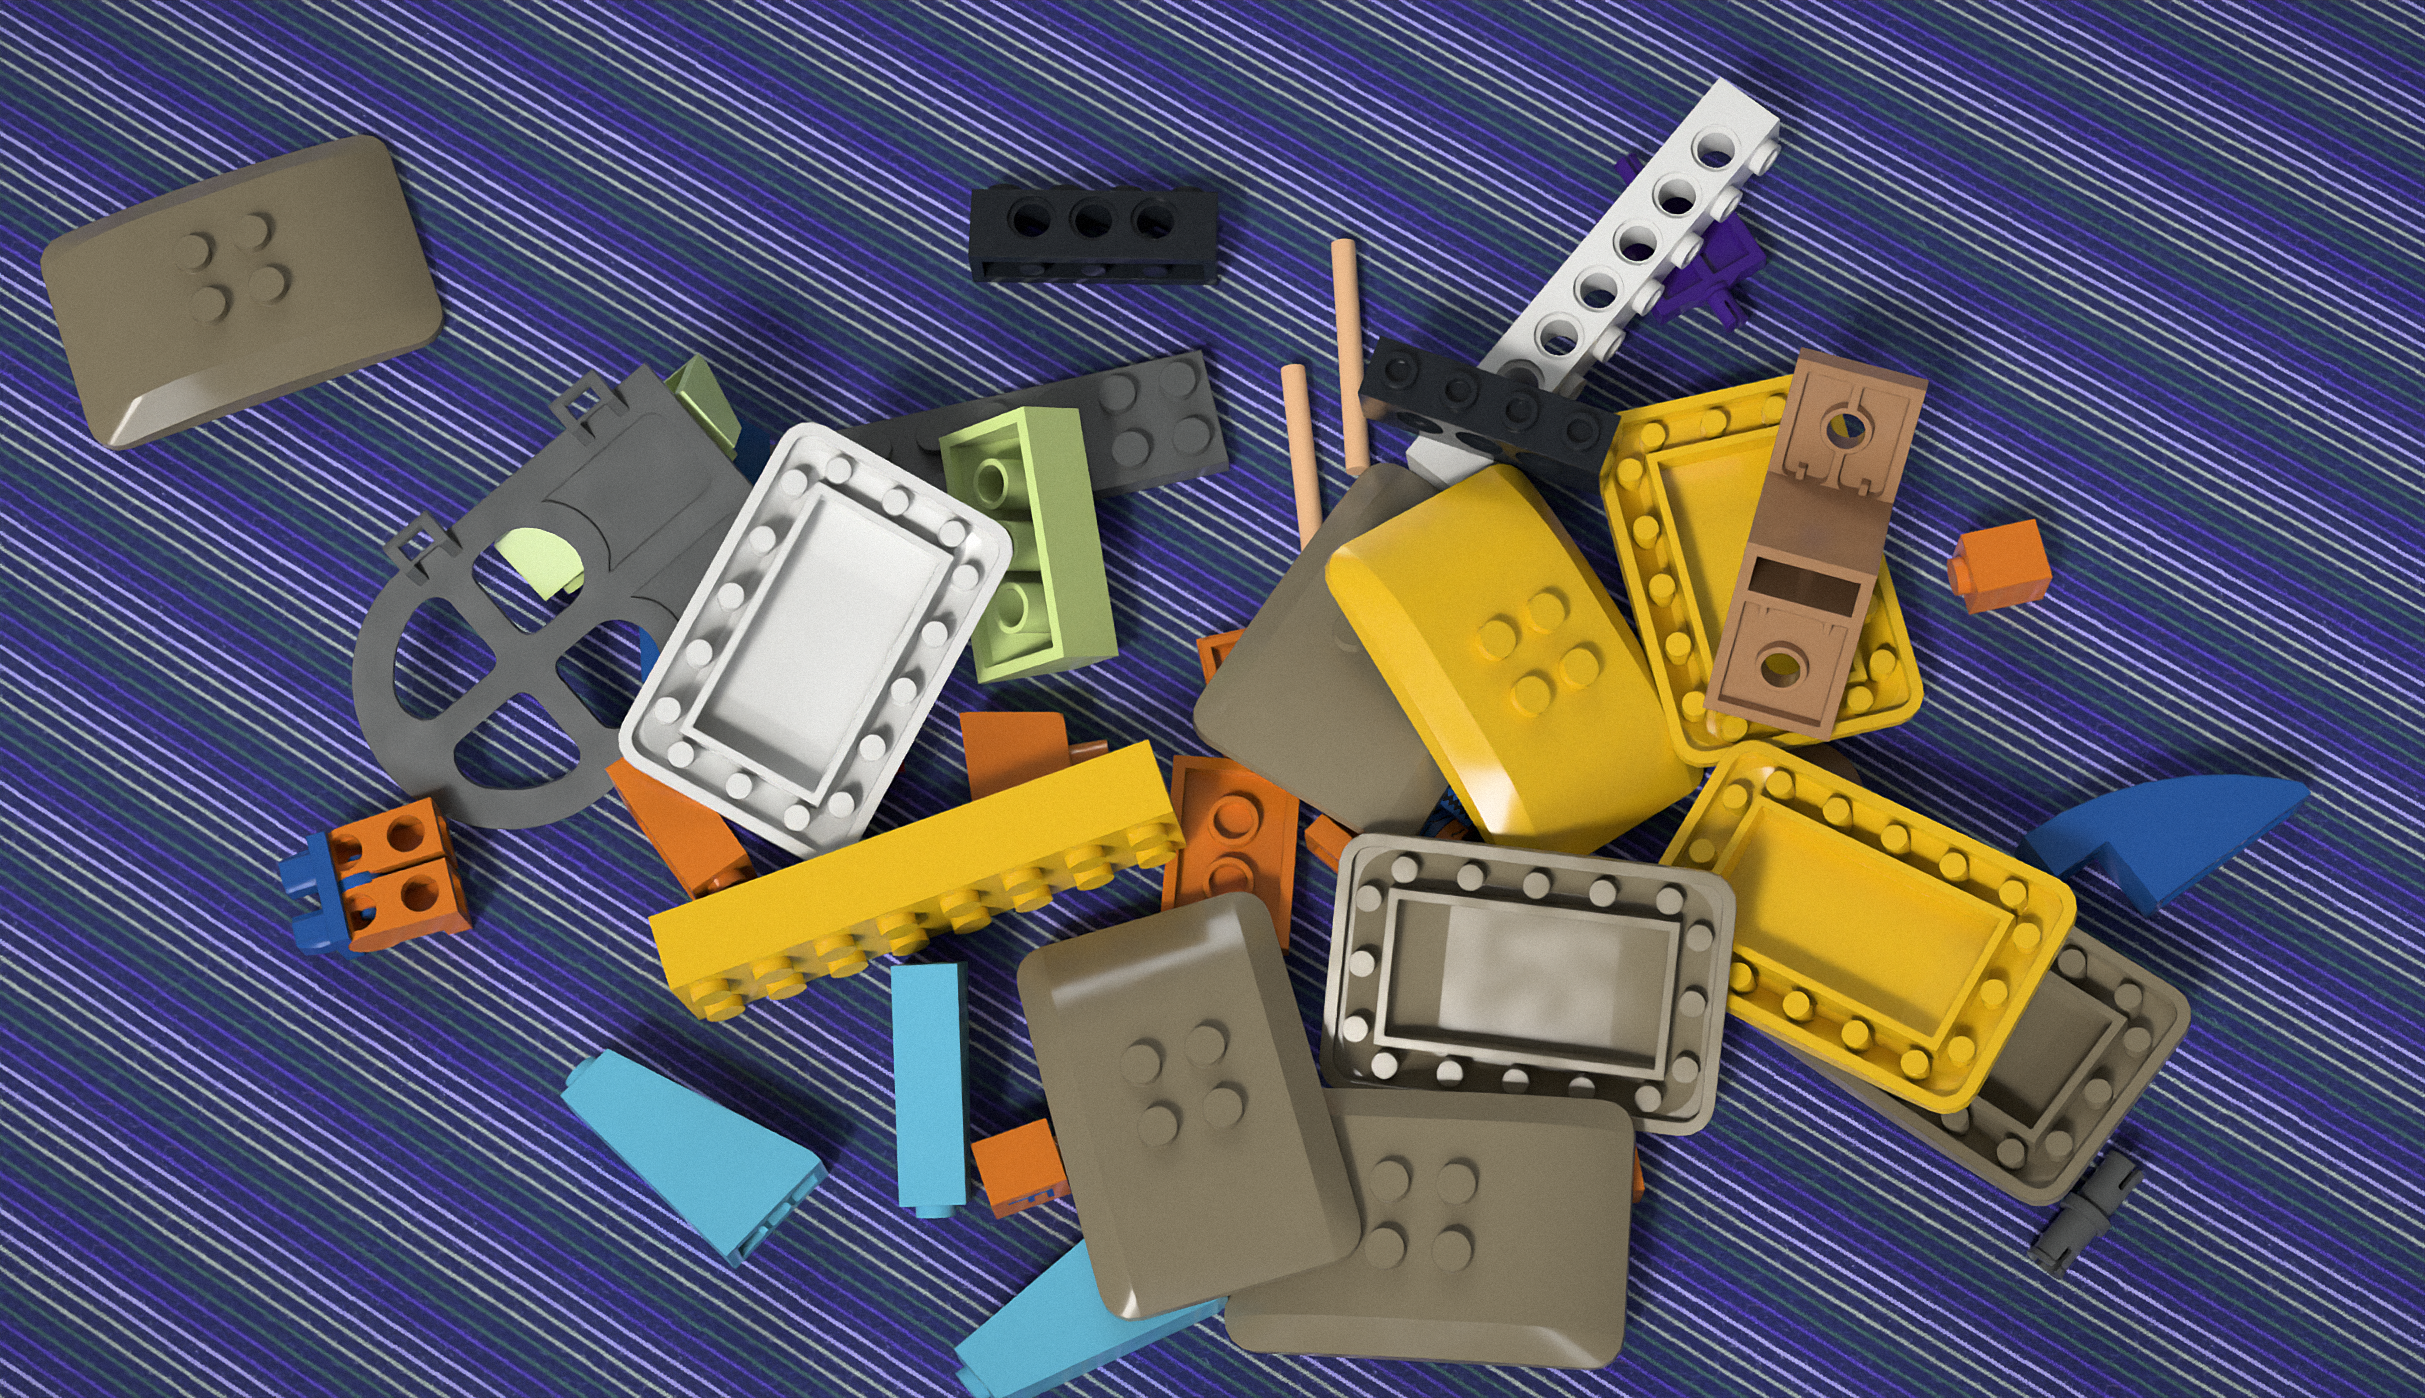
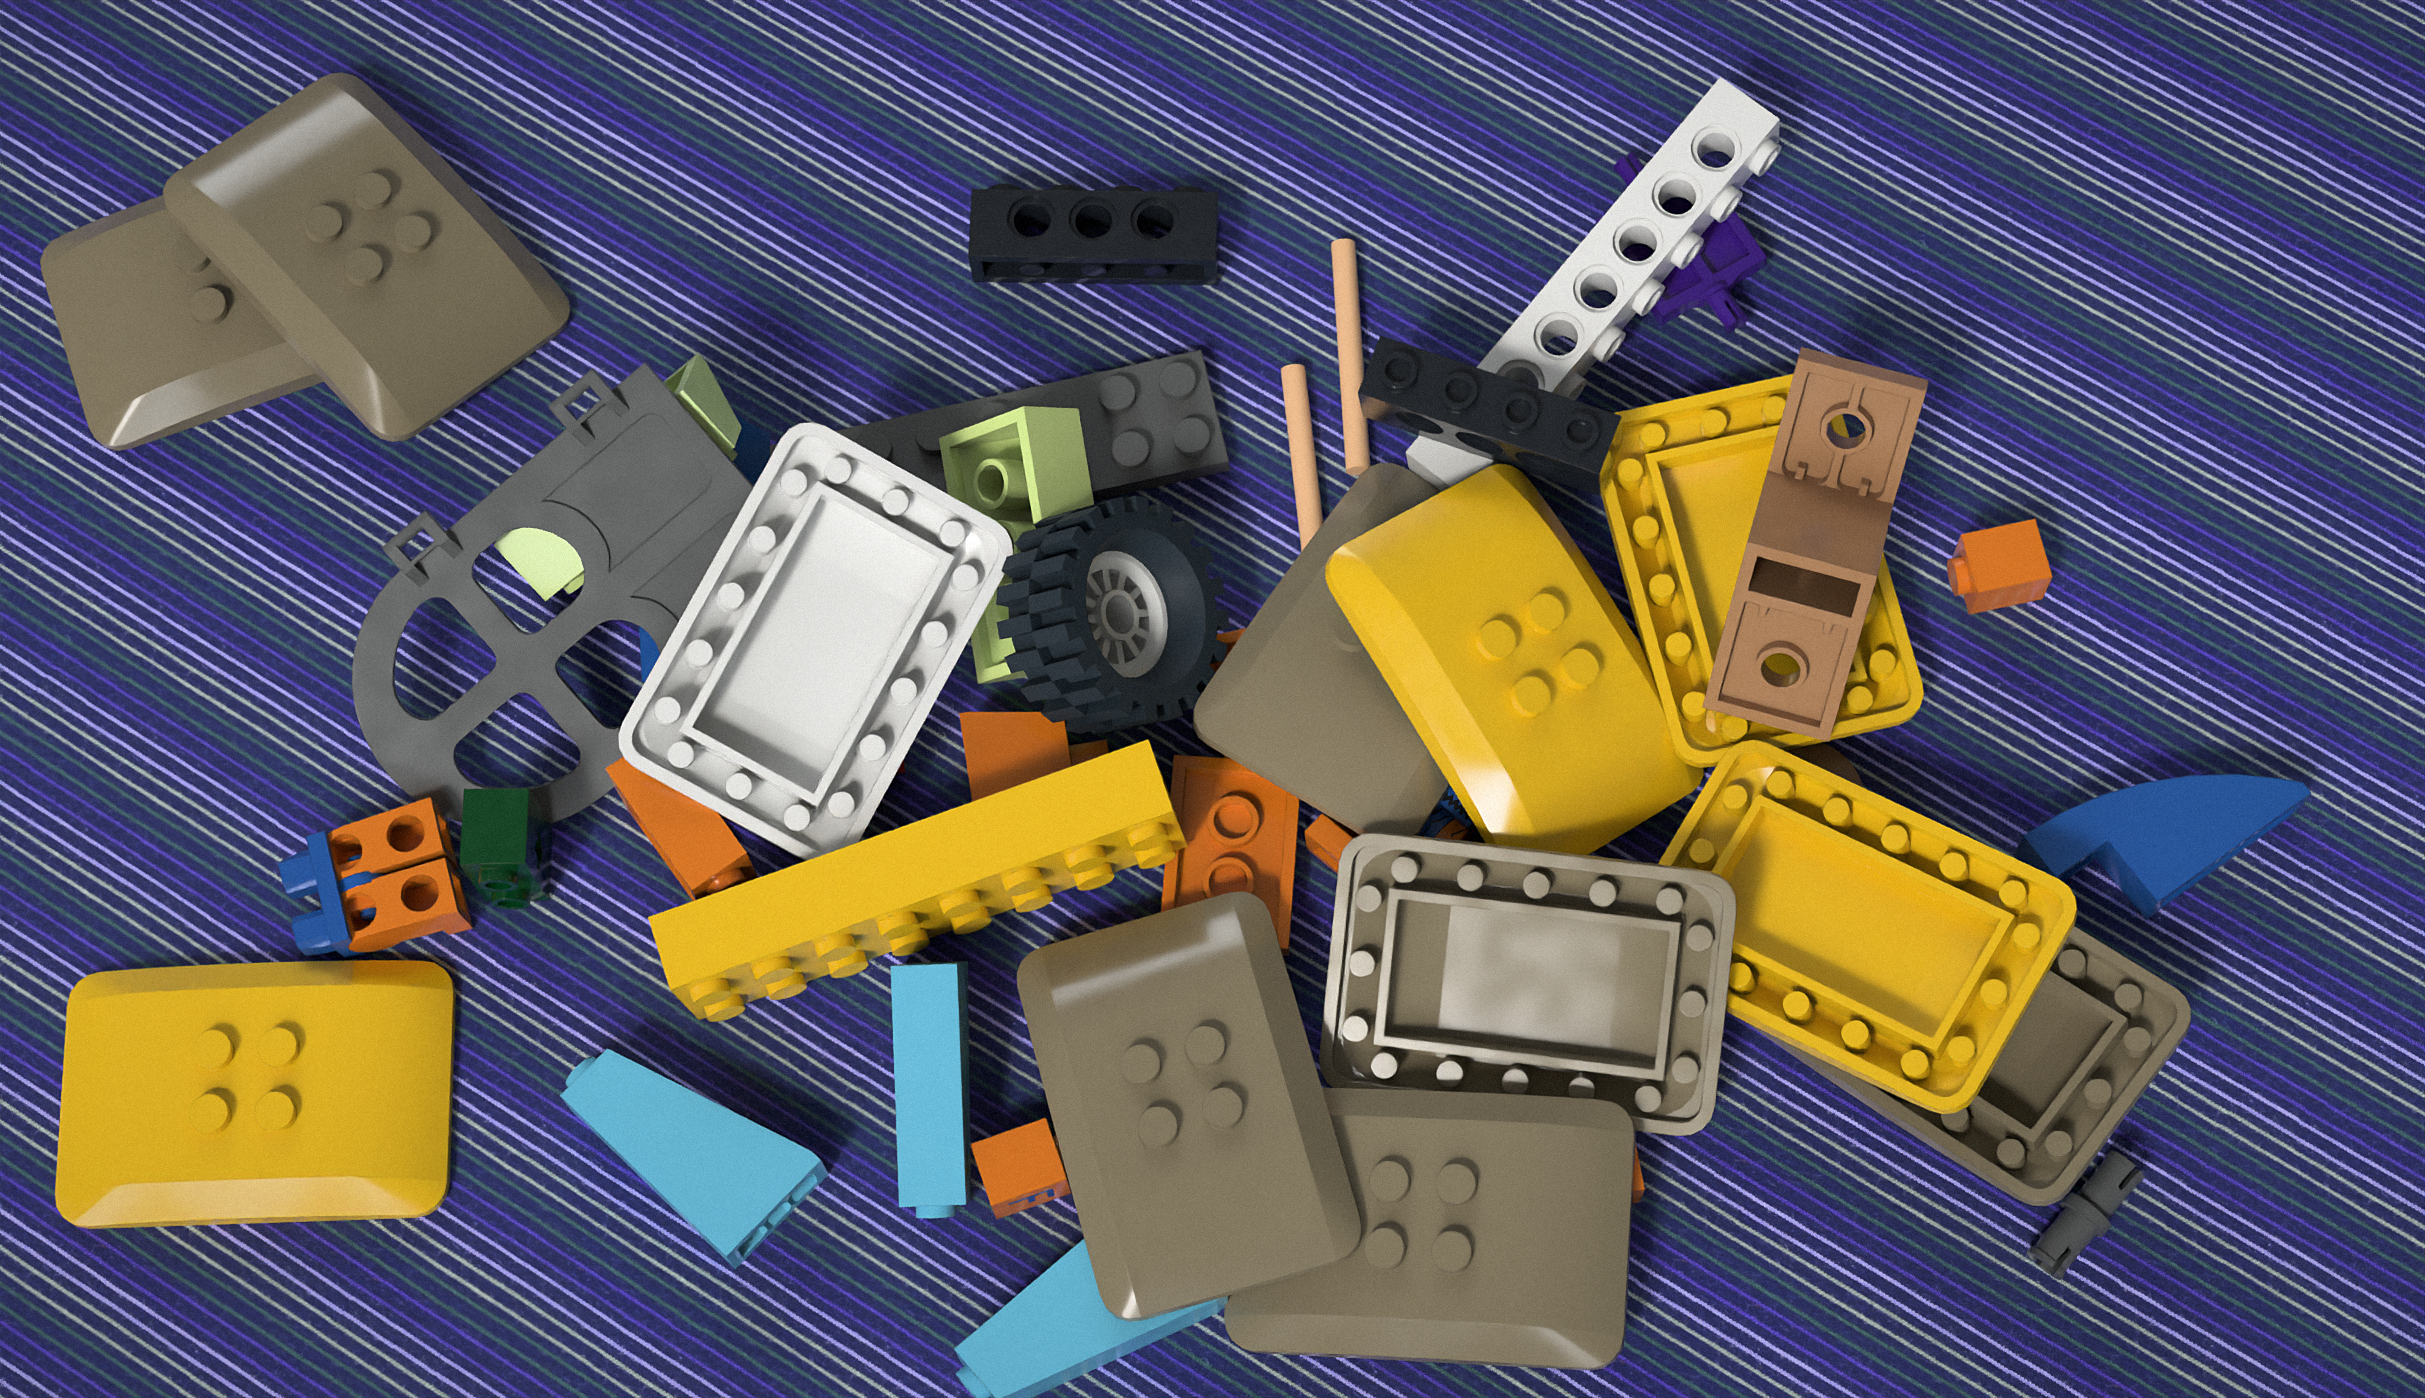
(256, 1094): none -> yellow wedge
(367, 255): none -> dark tan wedge
(506, 846): none -> dark green brick
(1112, 616): none -> black wheel

